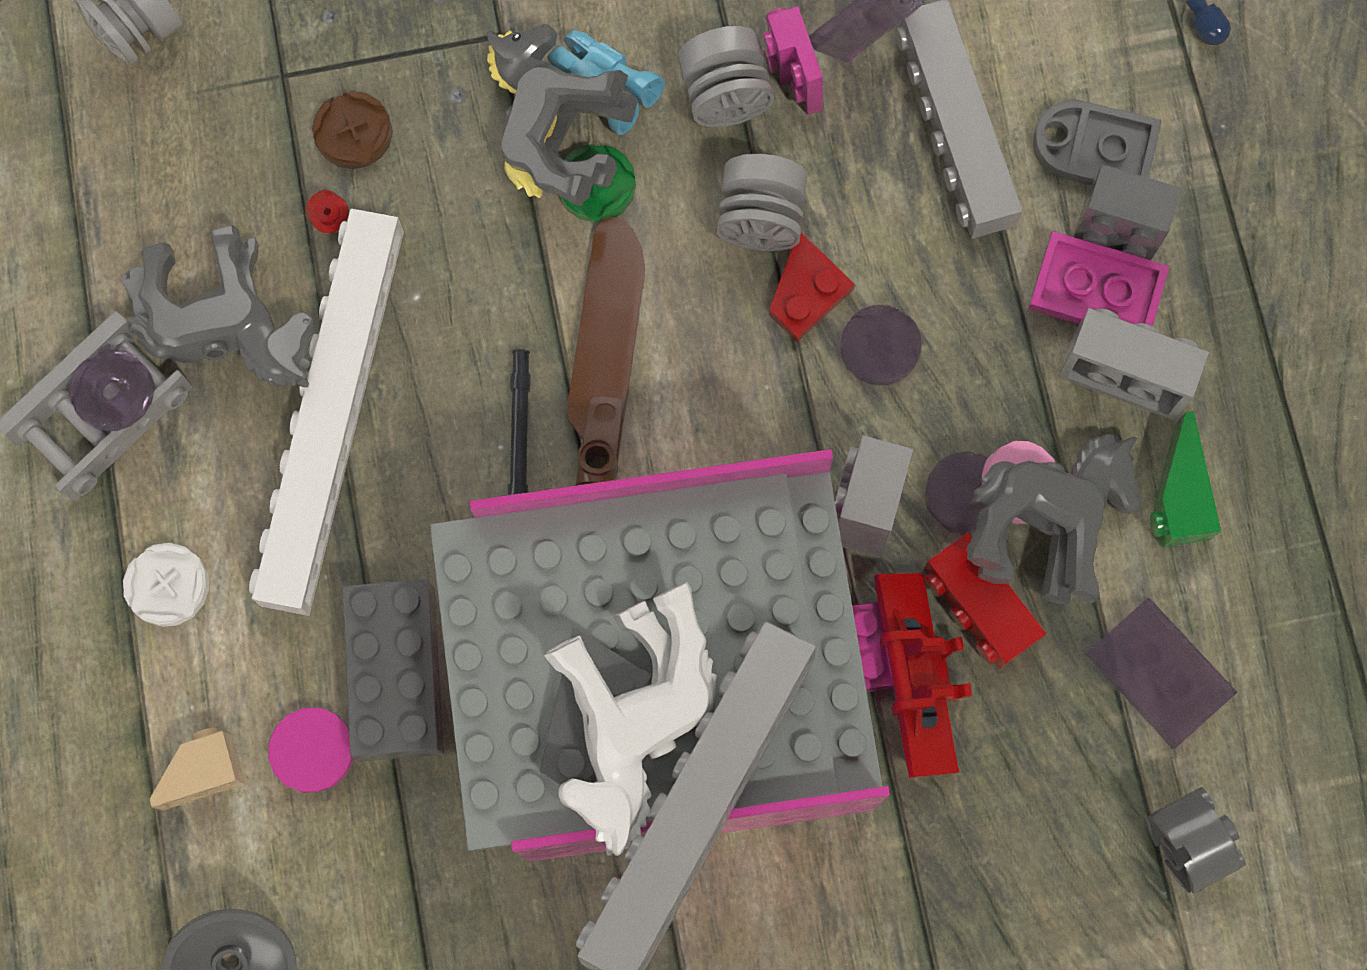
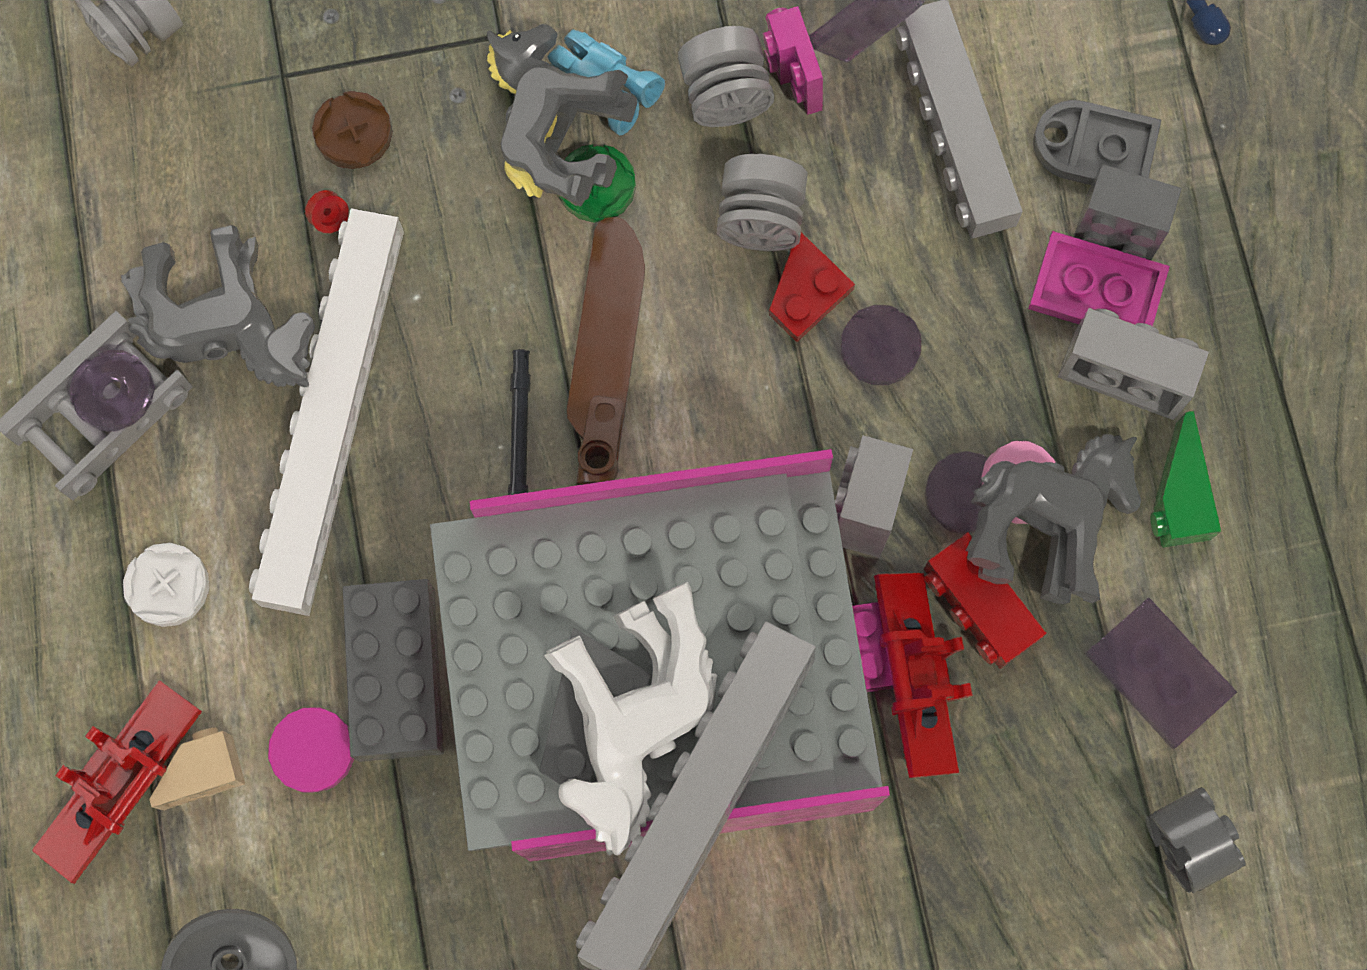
(114, 780): none -> piece

